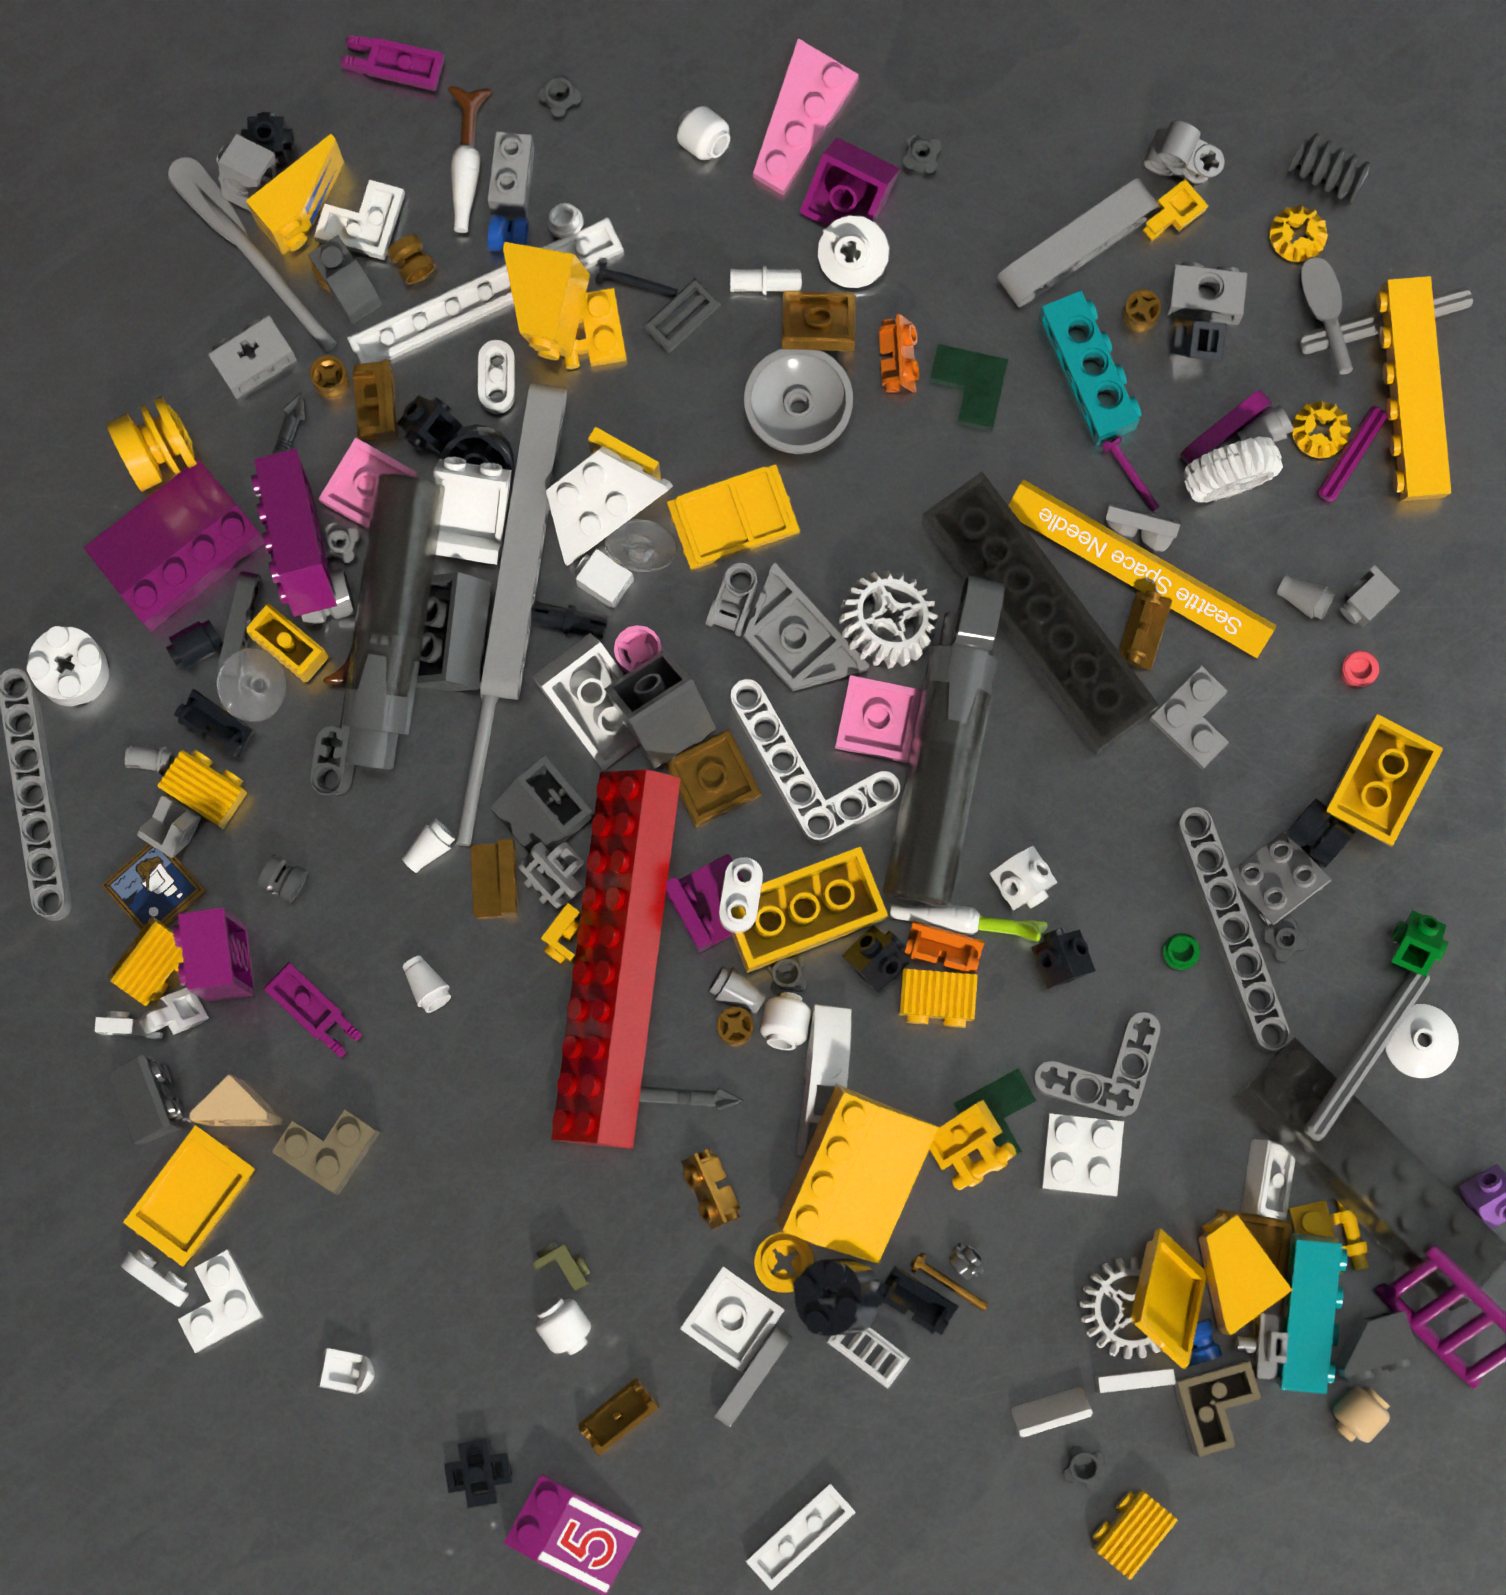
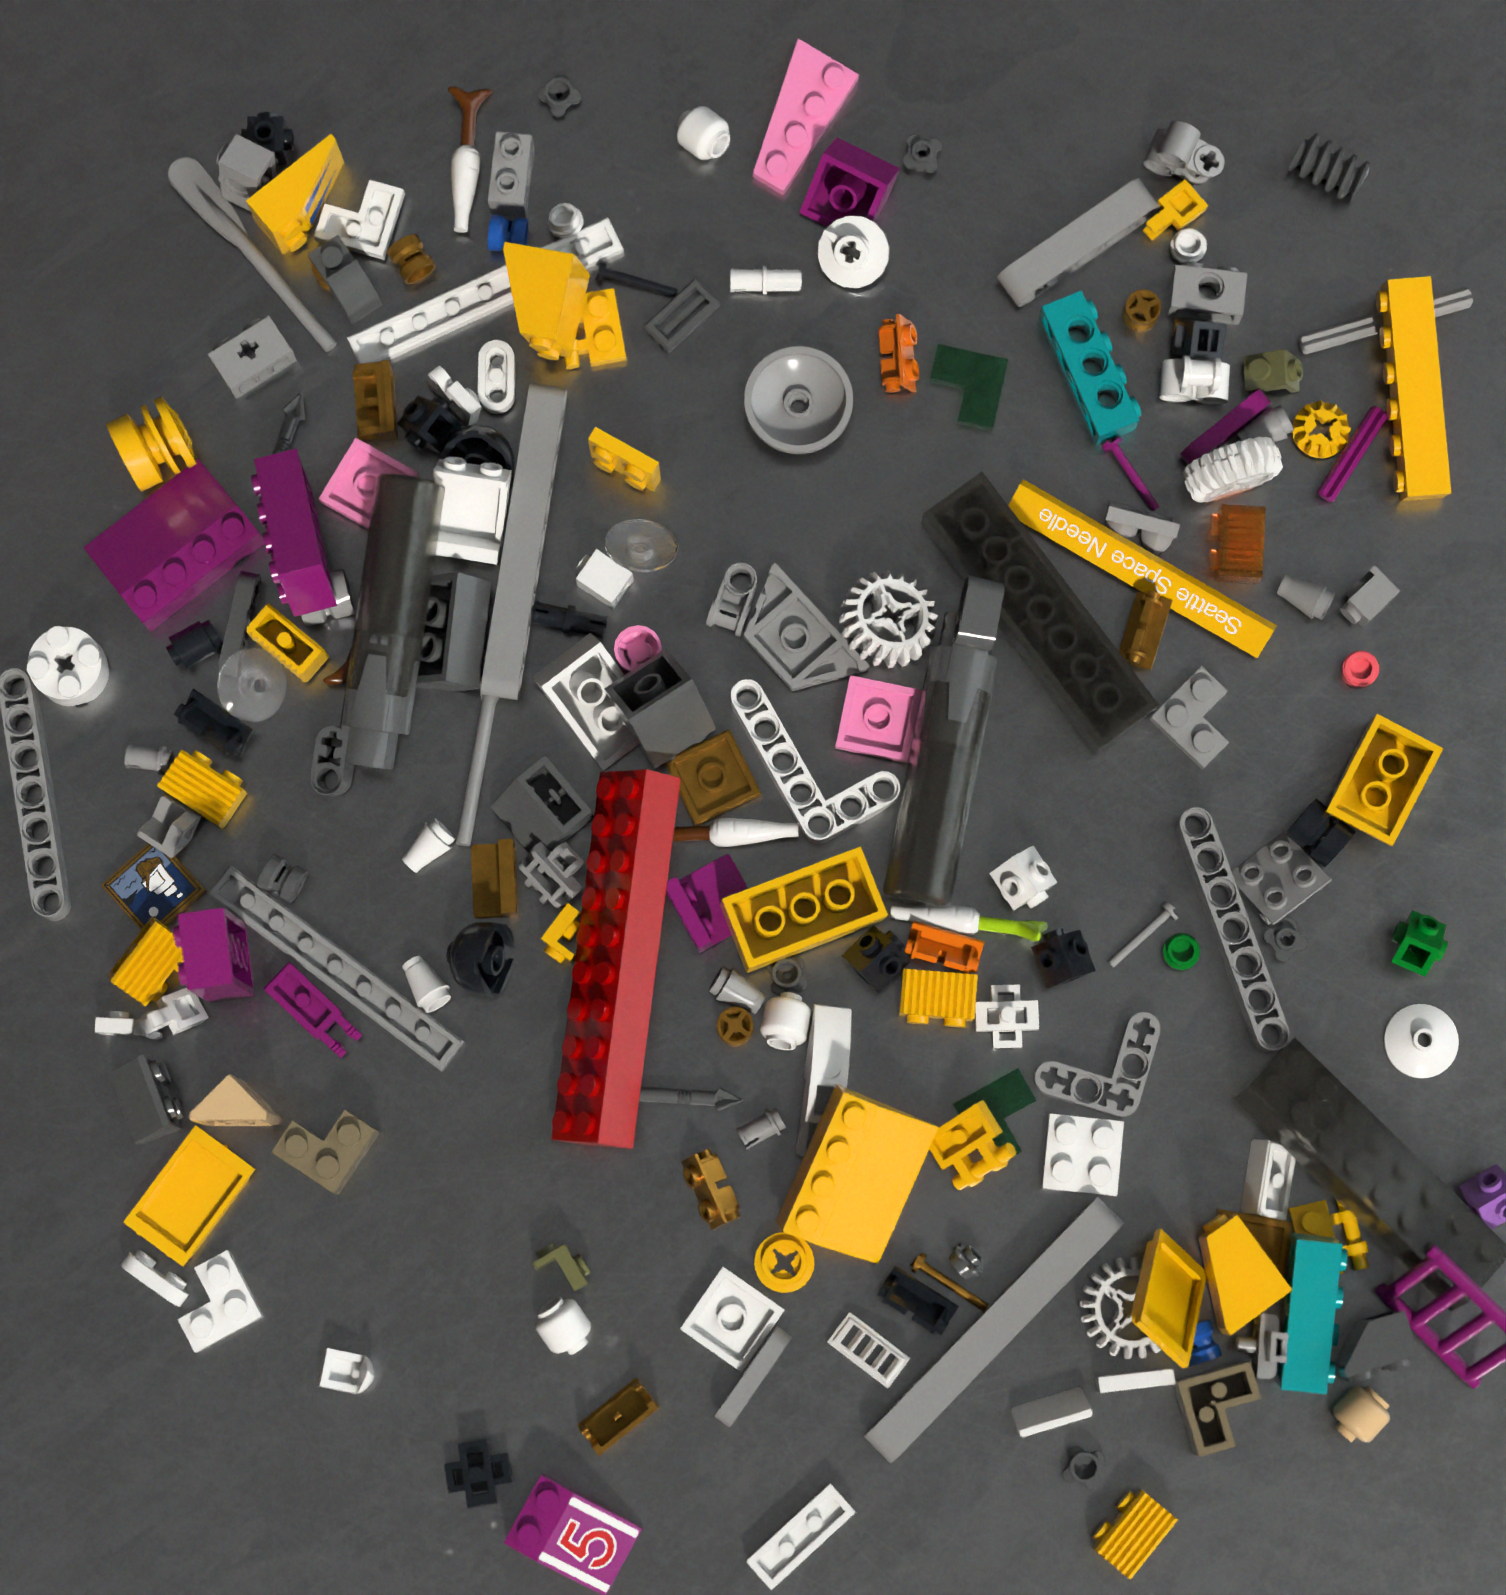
(324, 371): pearl gold wheel -> none
(336, 968): none -> light grey tile
(348, 536): light grey plate -> none
(395, 62): magenta hinge -> none
(461, 400): none -> white plate
(480, 956): none -> black cylinder
(598, 500): white wing -> none
(733, 516): yellow piece -> none
(736, 832): none -> white piece
(740, 894): white plate -> none
(761, 1128): none -> light grey pin
(818, 321): pearl gold tile -> none
(837, 1297): black brick -> none
(993, 1330): none -> light grey beam
(1006, 1015): none -> white piece
(1144, 933): none -> light grey piece
(1188, 246): none -> white plate
(1194, 380): none -> white piece
(1238, 543): none -> clear orange brick
(1272, 371): none -> olive bracket
(1303, 248): yellow gear -> none
(1325, 301): light grey piece -> none
(1366, 1055): light grey axle -> none

